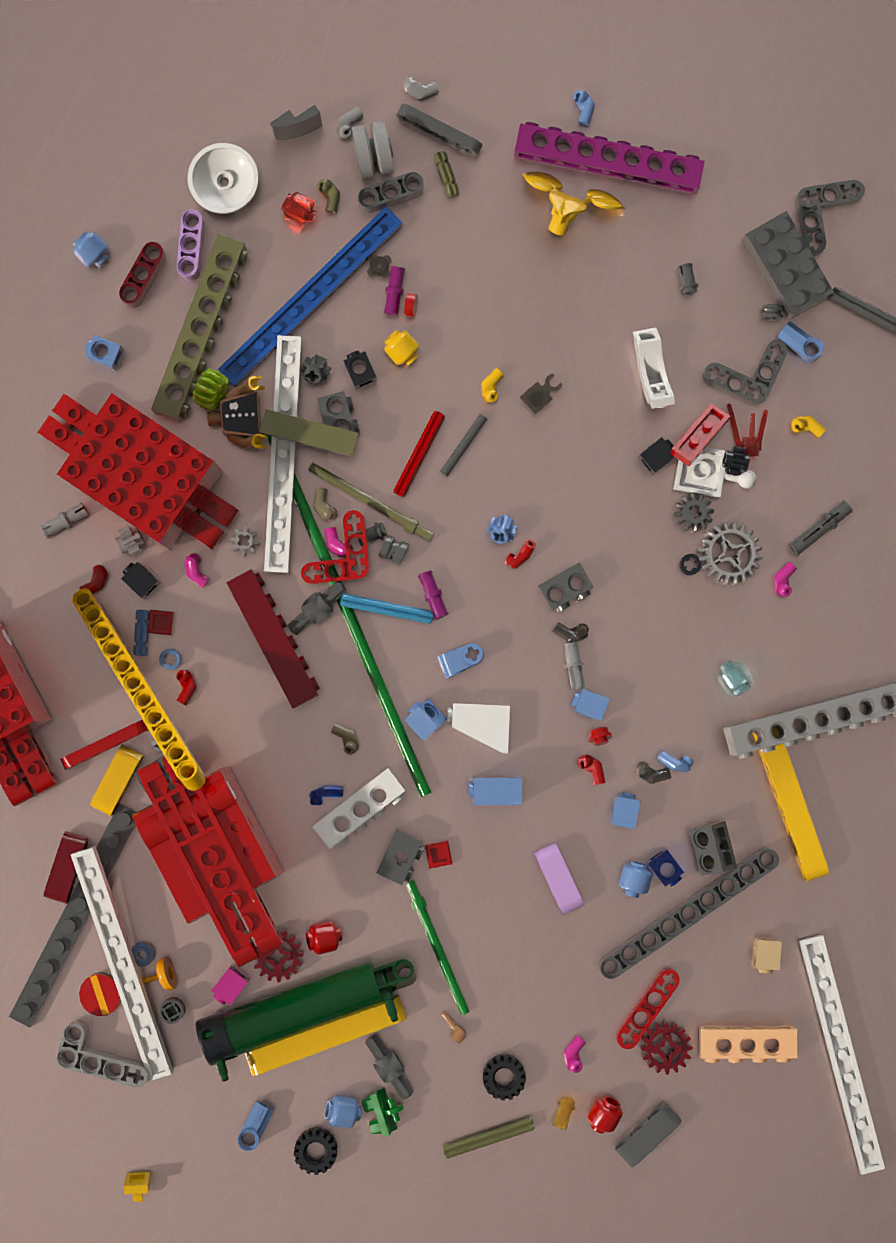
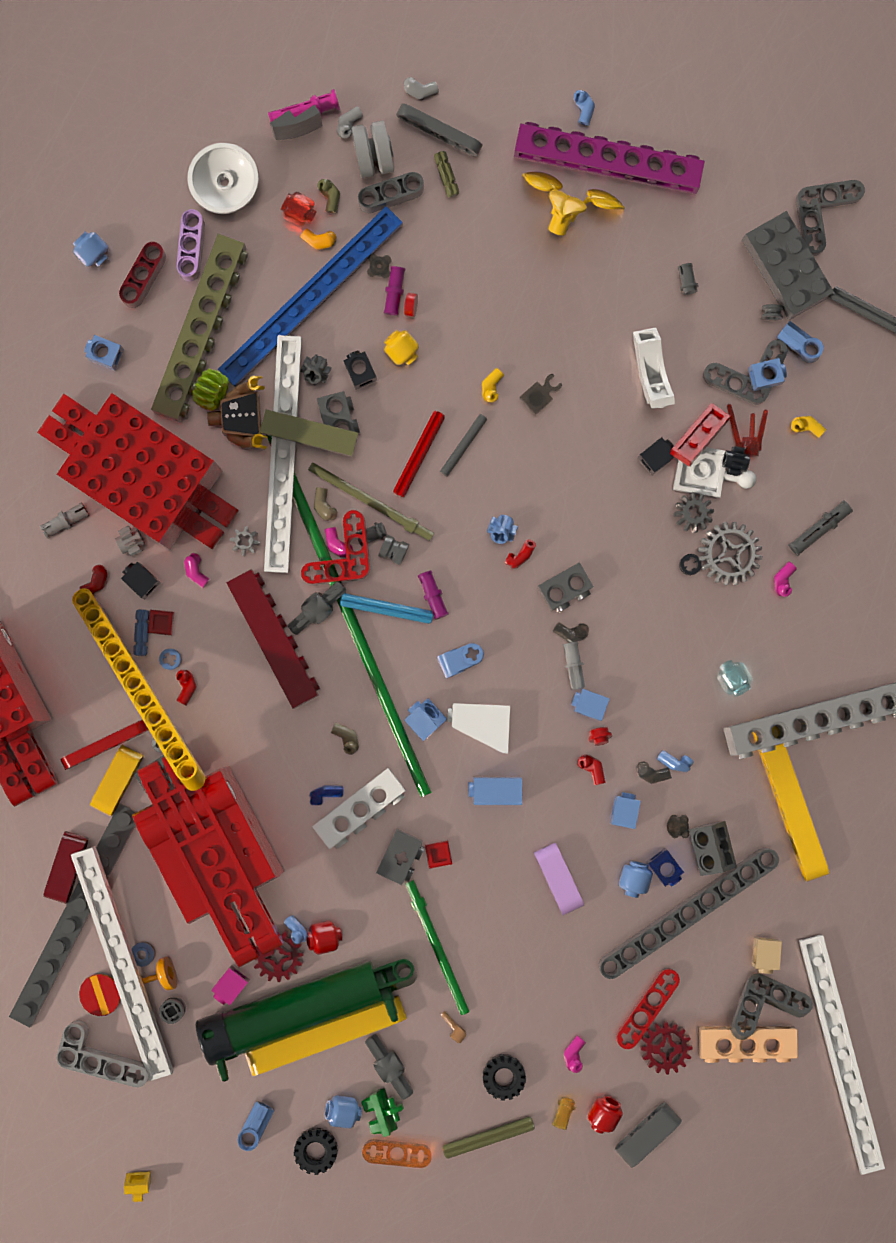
(299, 933): none -> medium blue arm
(319, 241): none -> light orange arm
(323, 103): none -> dark pink pin
(415, 1147): none -> clear orange beam
(678, 826): none -> clear smoke plate
(758, 997): none -> dark grey beam
(759, 381): none -> medium blue brick

